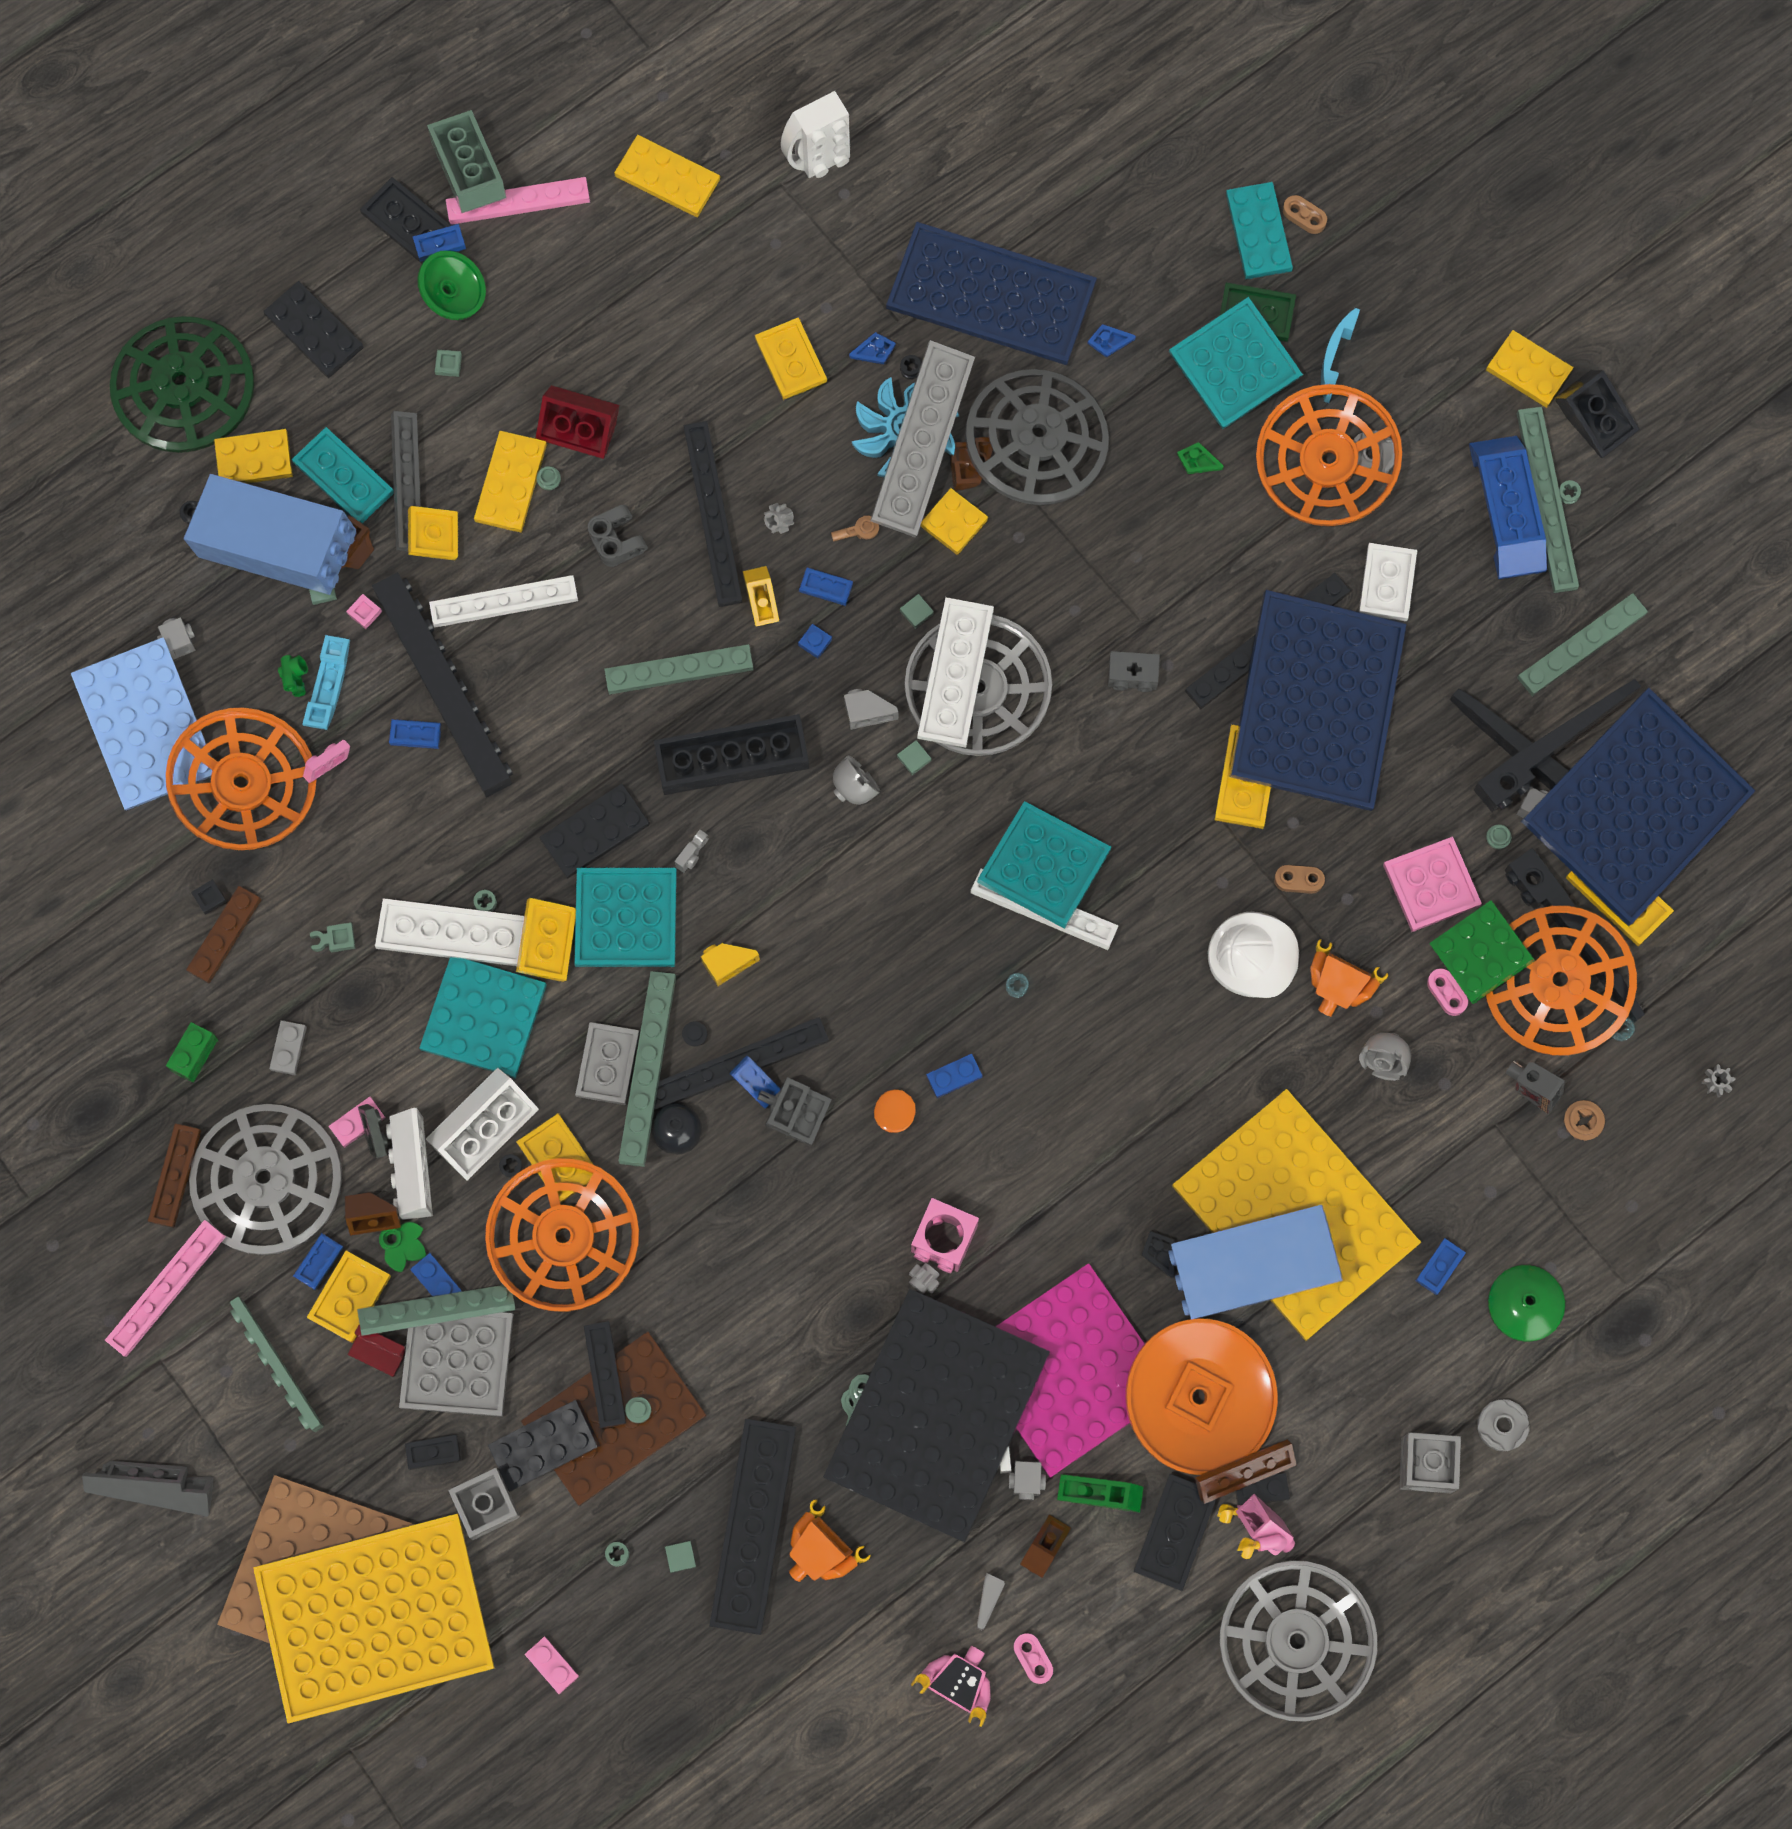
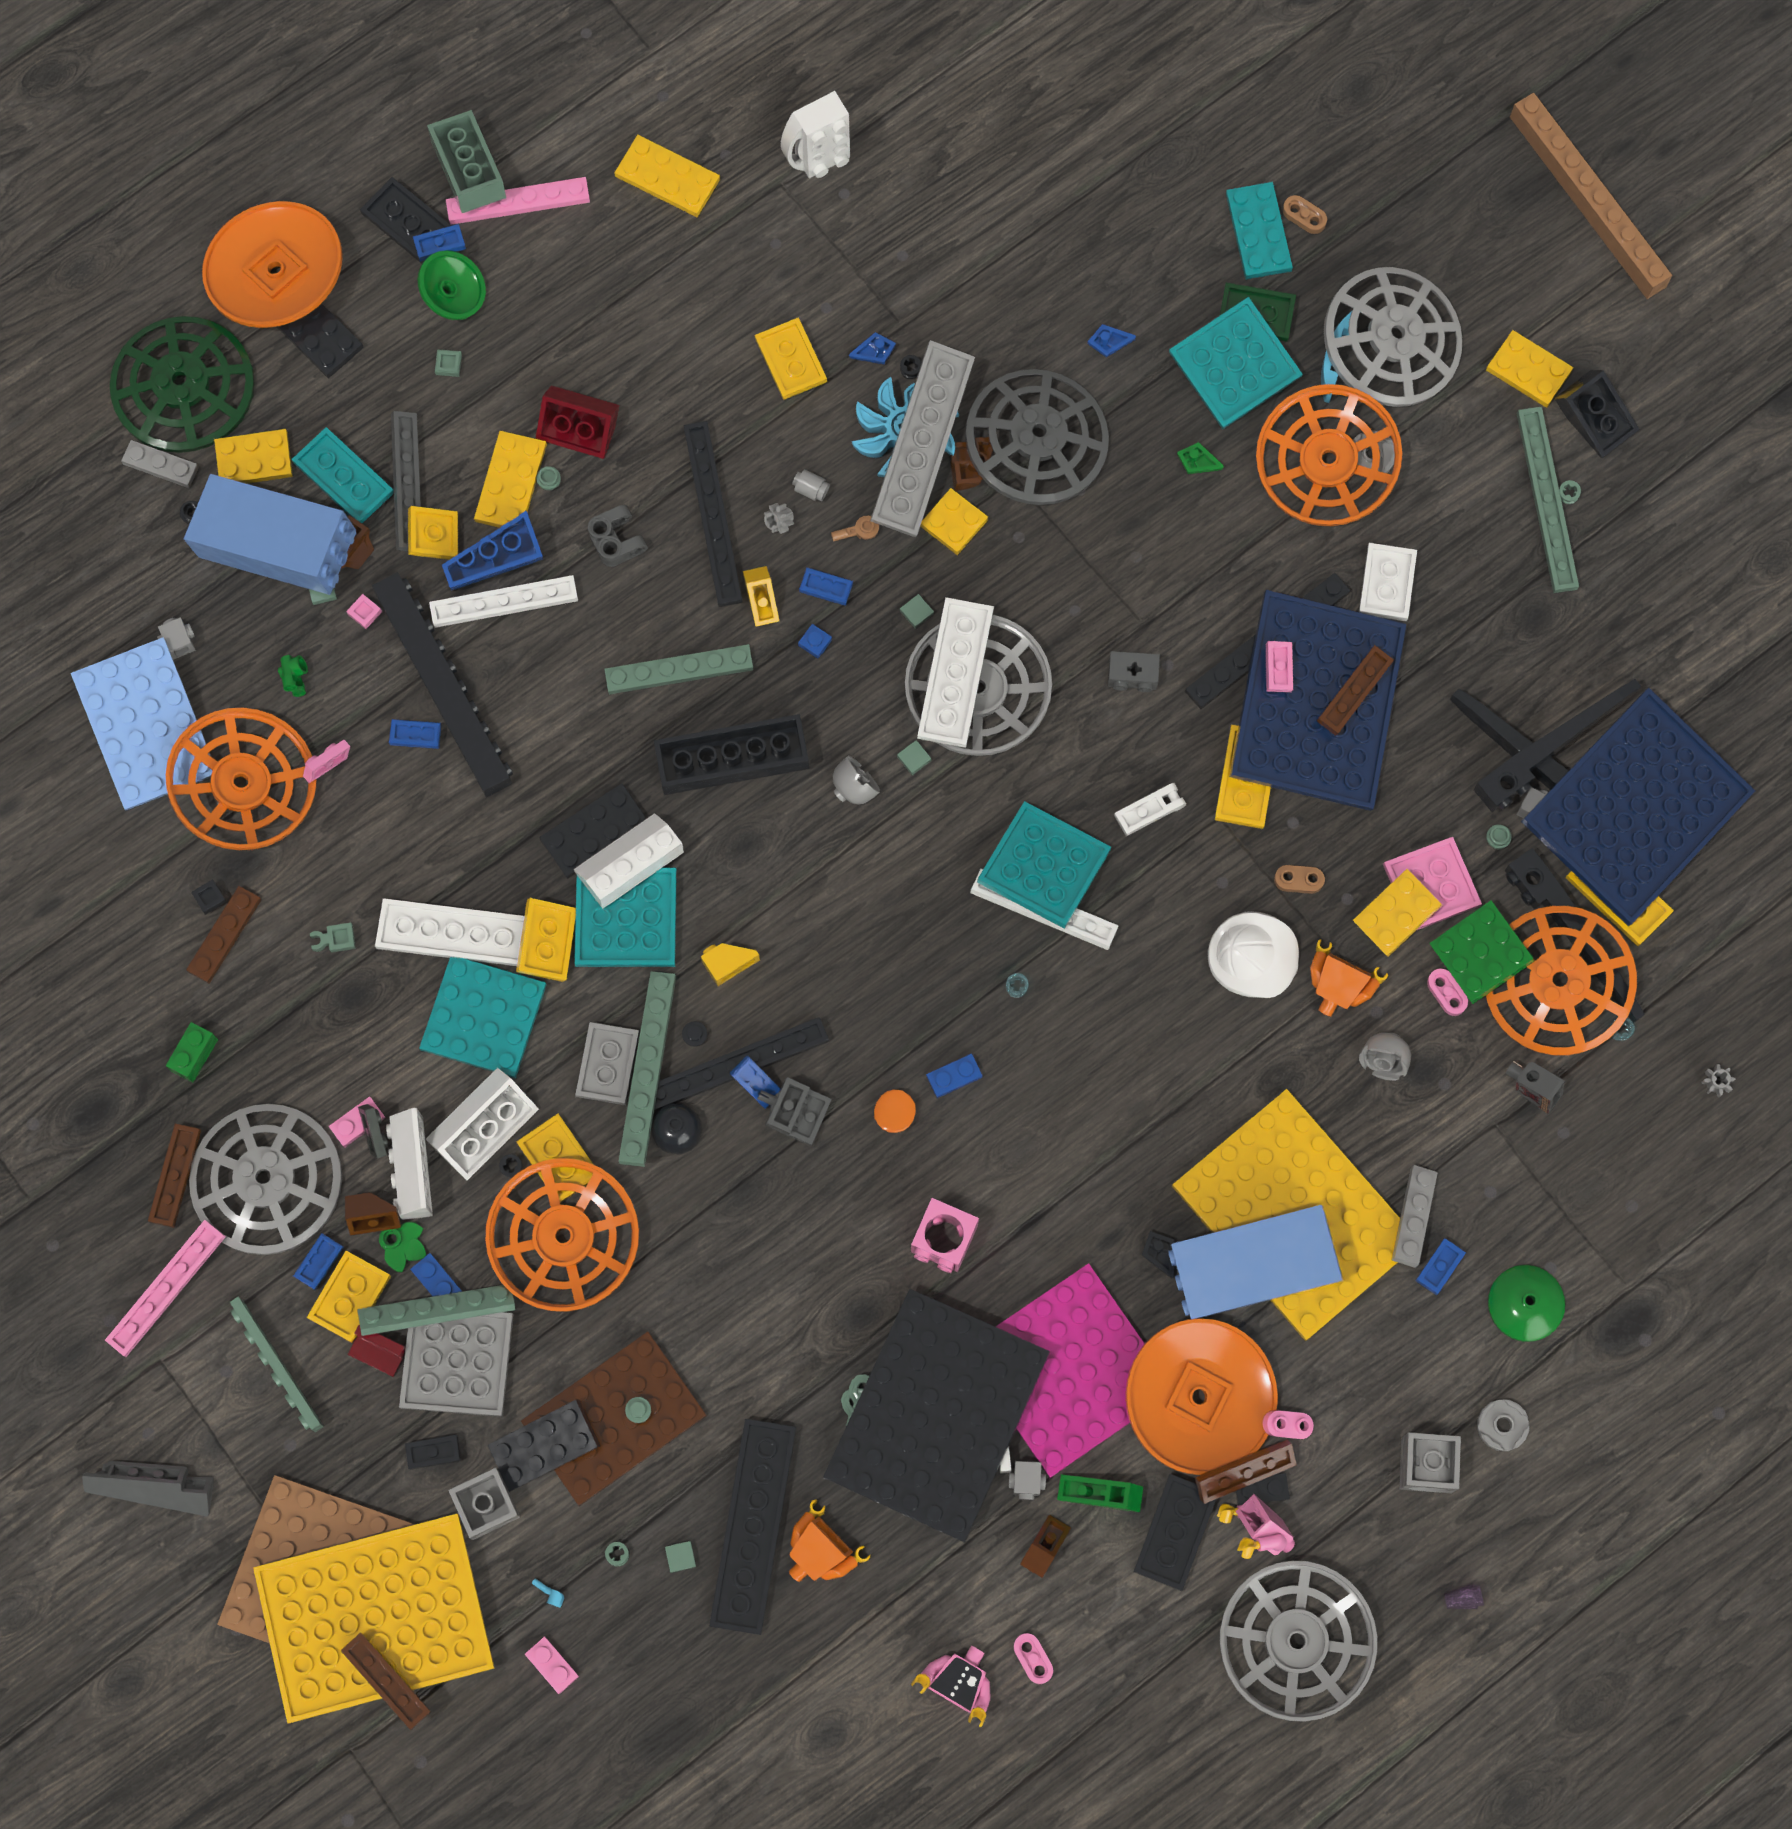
(160, 464): none -> light grey plate
(265, 238): none -> orange dish
(288, 1047): light grey plate -> none
(328, 683): medium azure slope -> none
(386, 1681): none -> reddish brown plate
(480, 896): sand green bush -> none
(497, 553): none -> blue wedge
(555, 1598): none -> medium azure hand
(604, 1374): black plate -> none
(629, 860): none -> white slope
(688, 856): light grey plate -> none
(810, 485): none -> light grey brick
(868, 709): light grey slope -> none
(924, 1278): light grey gear -> none
(991, 293): dark blue plate -> none
(991, 1591): light grey slope -> none
(1149, 809): none -> white plate
(1279, 666): none -> bright pink plate
(1289, 1424): none -> bright pink plate
(1355, 690): none -> reddish brown plate
(1383, 341): none -> light grey dish
(1397, 912): none -> yellow plate
(1414, 1216): none -> light grey plate
(1465, 1597): none -> clear purple cone
(1511, 506): blue slope -> none
(1582, 644): sand green plate -> none
(1585, 1109): medium nougat gear -> none
(1590, 196): none -> medium nougat brick

